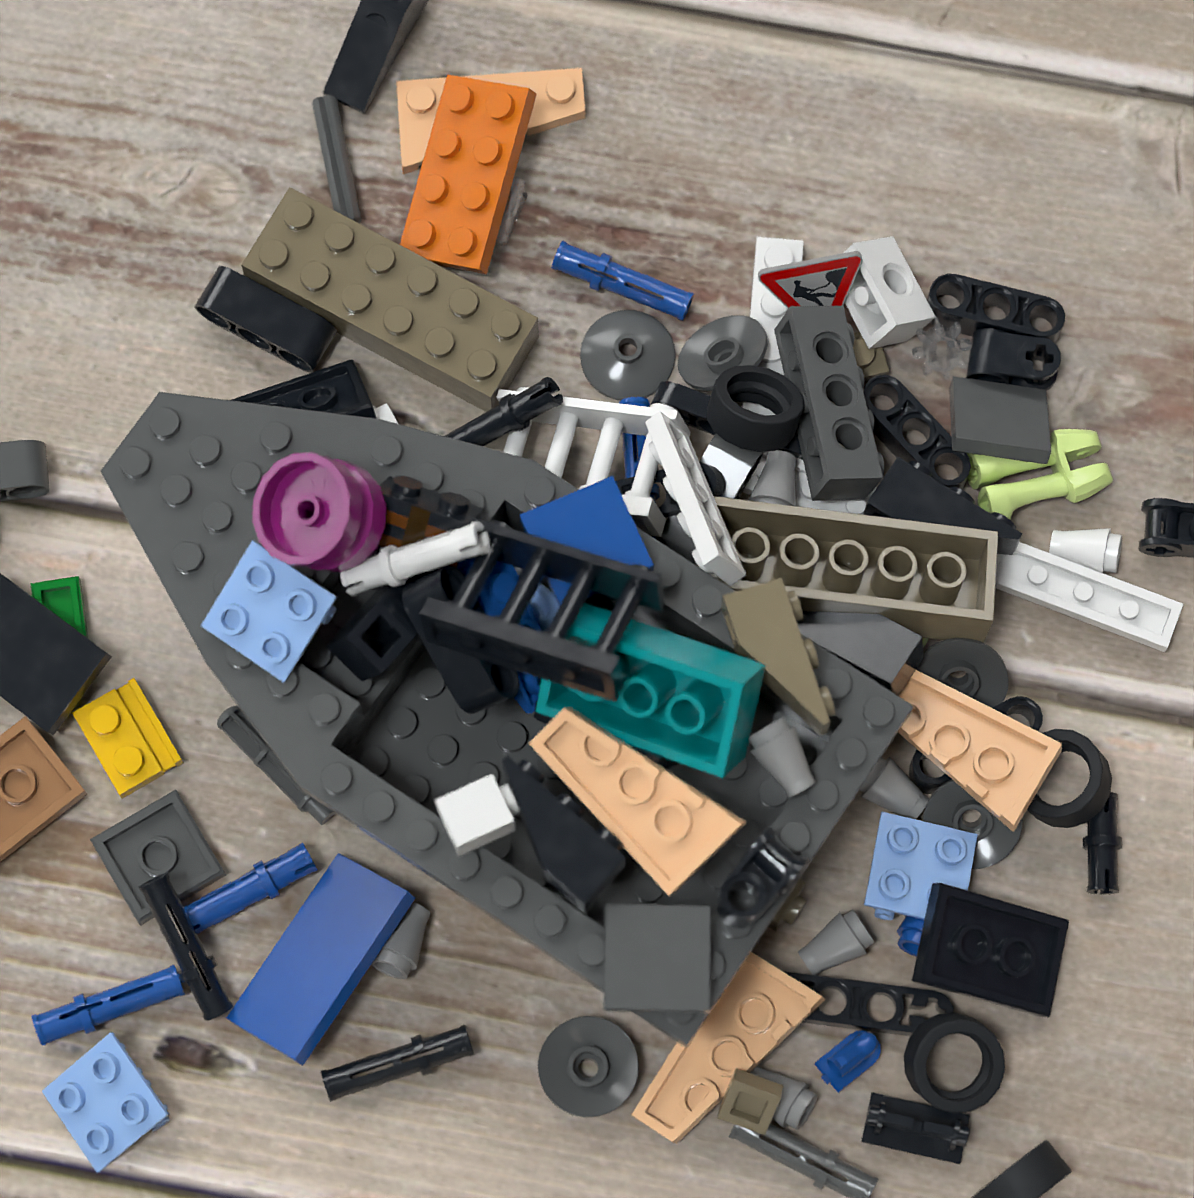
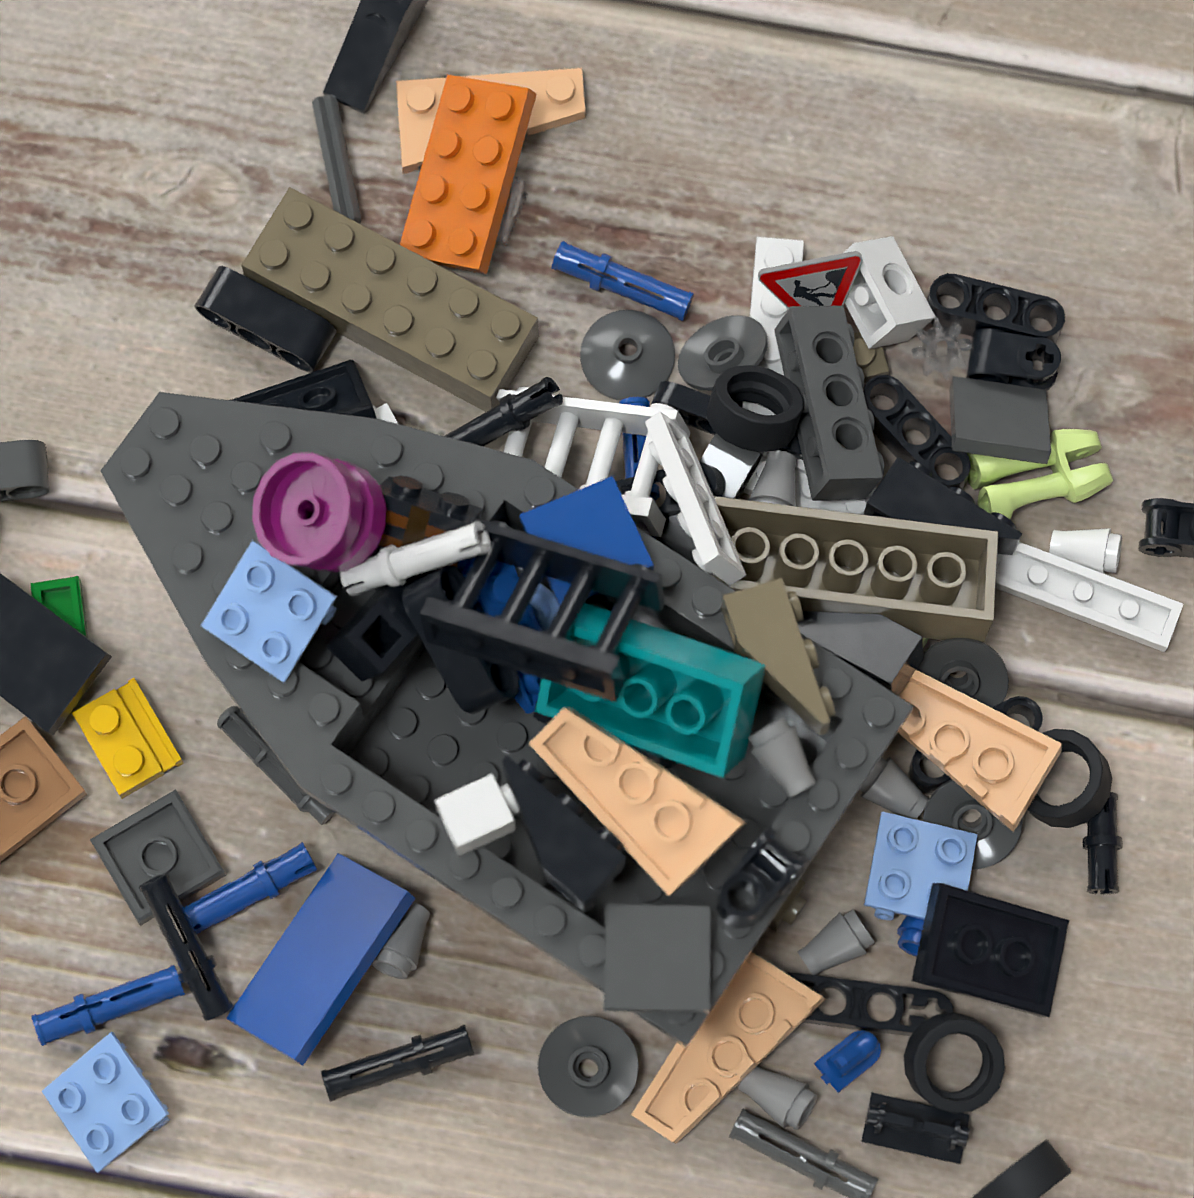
(750, 1101): dark tan plate -> none

